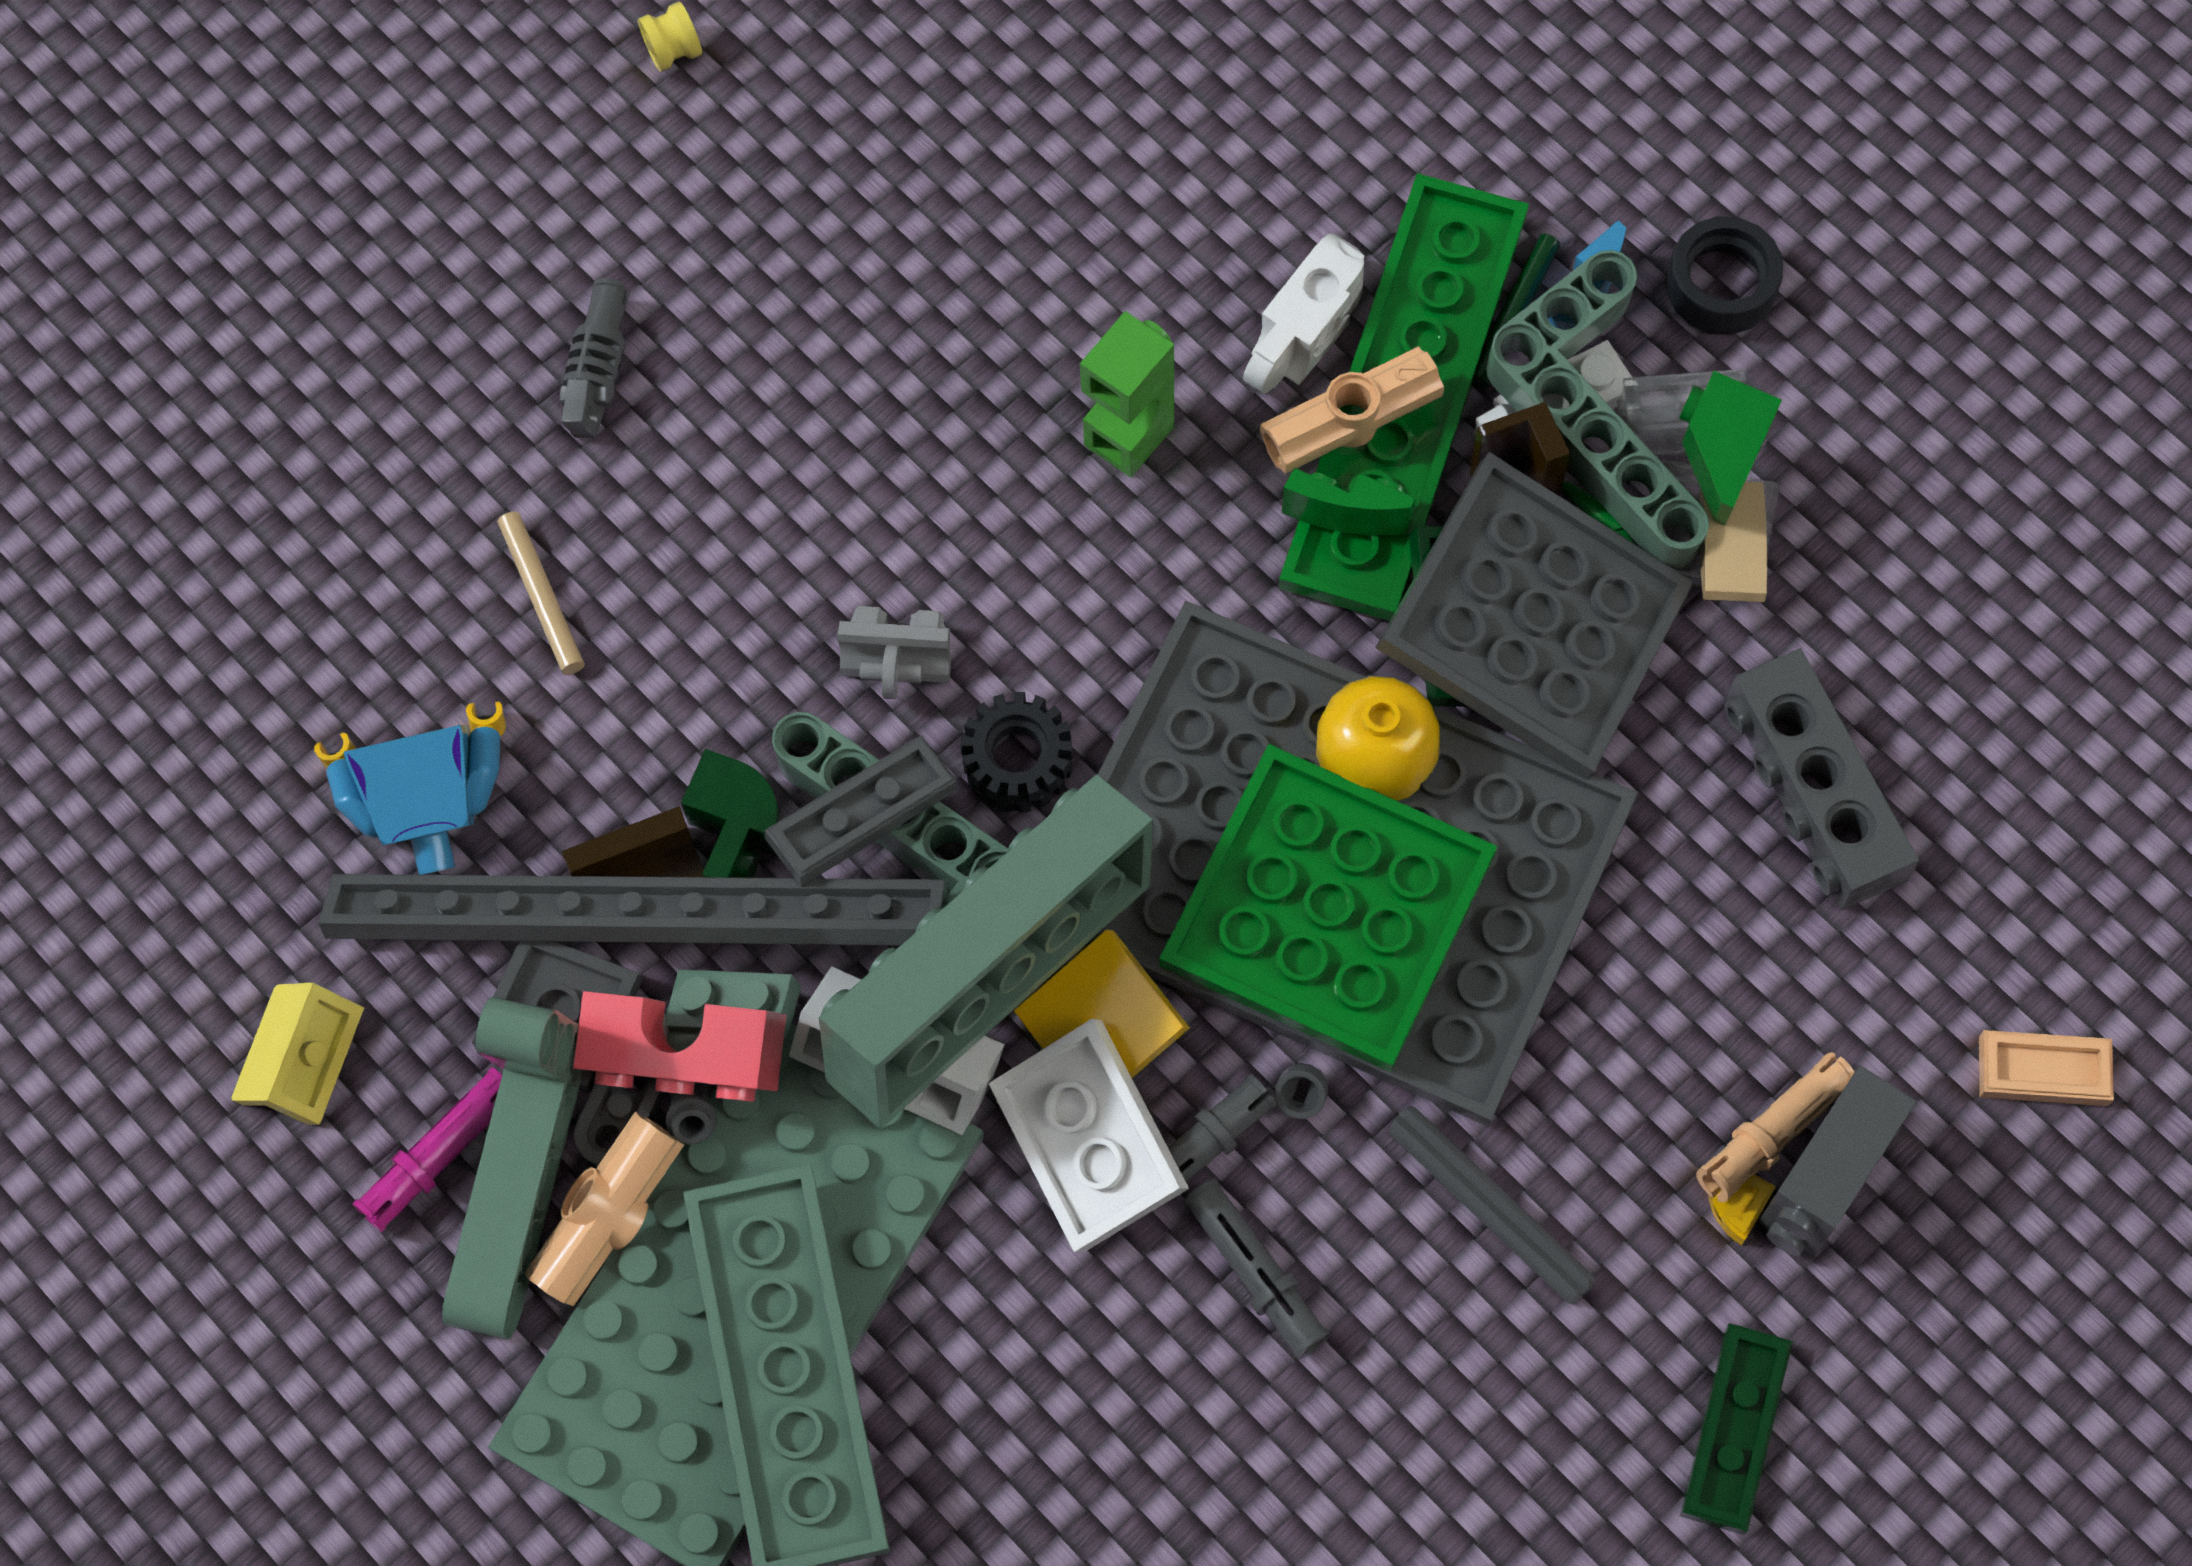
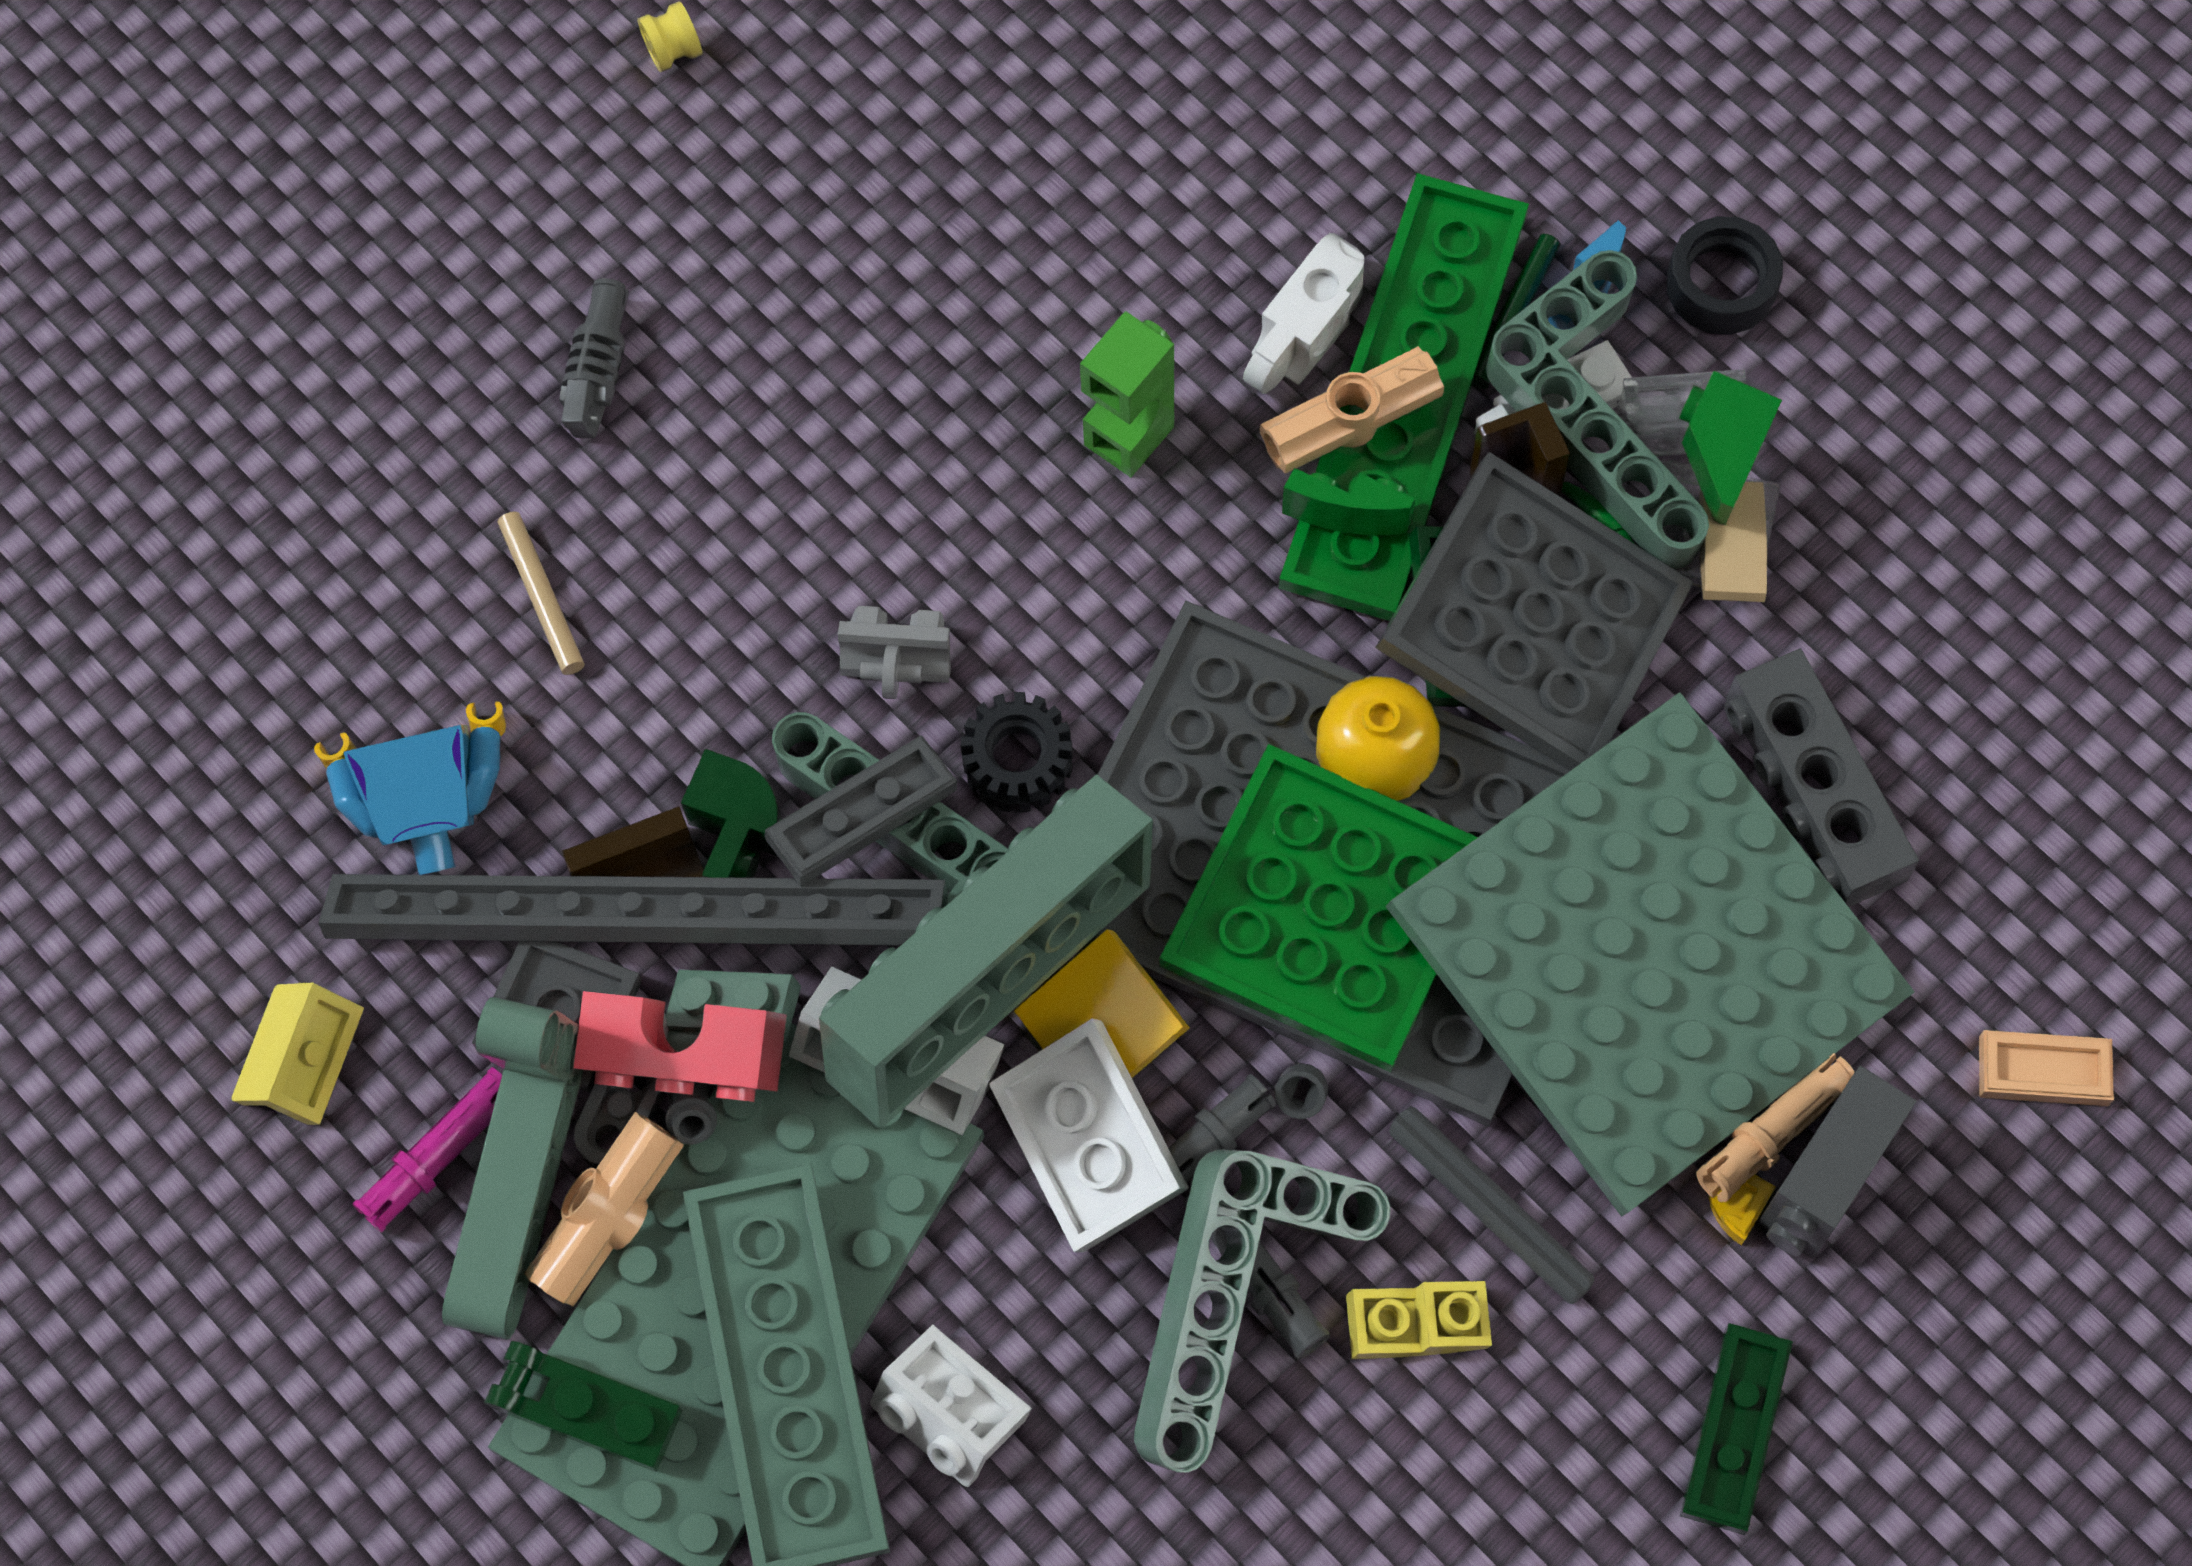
(586, 1407): none -> dark green plate
(948, 1405): none -> white bracket
(1228, 1283): none -> sand green beam
(1418, 1320): none -> light yellow slope
(1649, 952): none -> sand green plate

